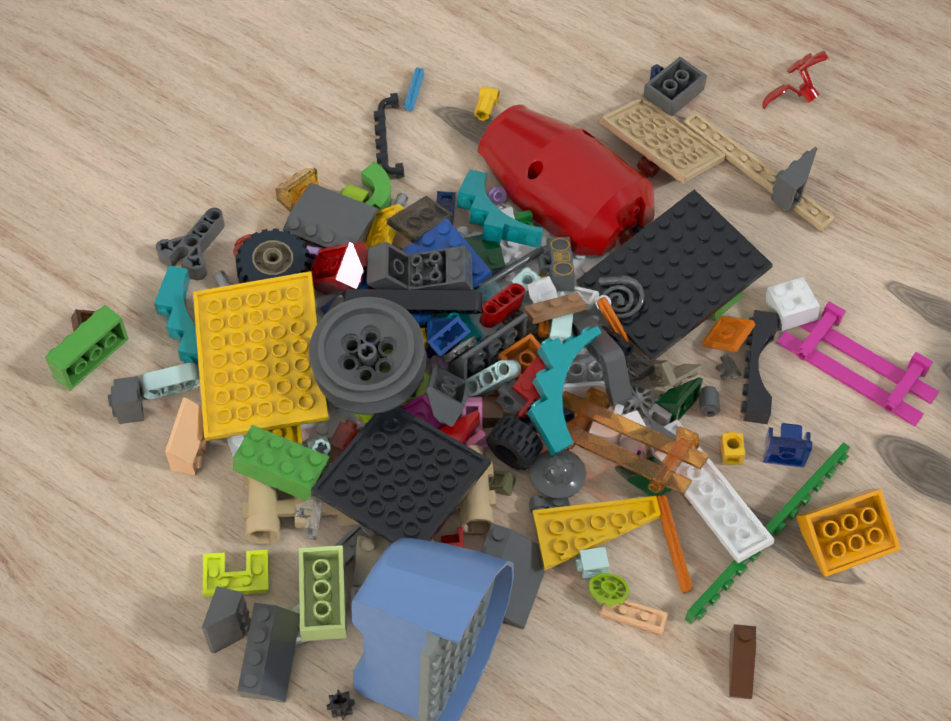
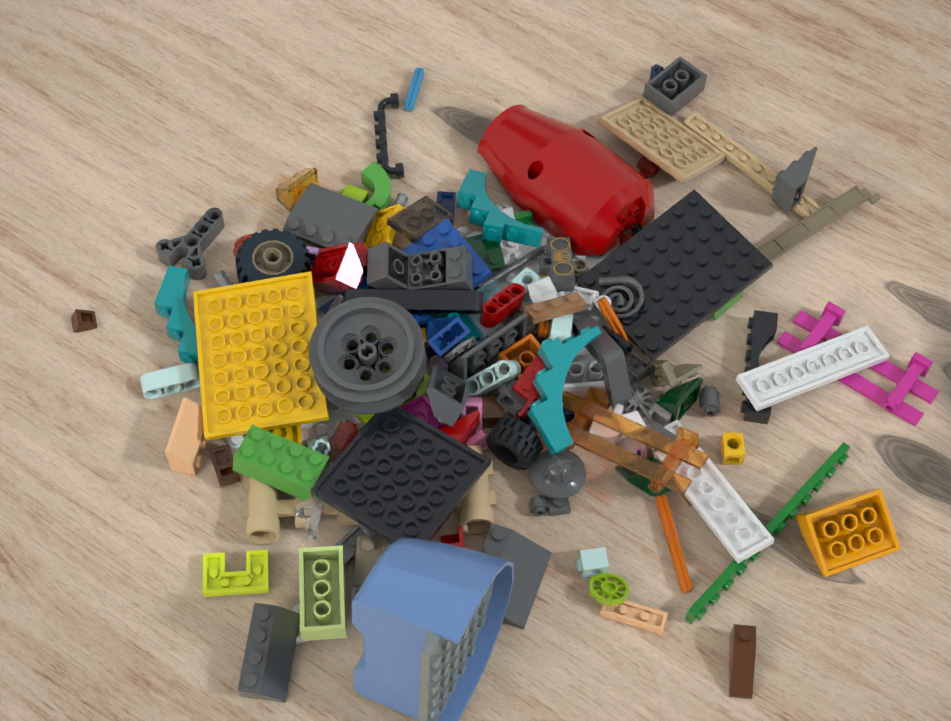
(87, 347): bright green brick -> none
(127, 400): dark grey brick -> none
(223, 465): none -> reddish brown slope
(226, 619): dark grey slope -> none
(347, 704): black gear -> none
(487, 99): yellow piece -> none
(497, 195): lavender plate -> none
(502, 482): olive slope -> none
(573, 528): yellow wing -> none
(582, 265): none -> dark tan plate
(728, 333): orange tile -> none
(729, 366): clear smoke tile -> none
(789, 447): clear blue panel -> none
(793, 303): white brick -> none
(807, 88): red plant -> none
(812, 368): none -> white plate
(816, 221): none -> dark tan piece

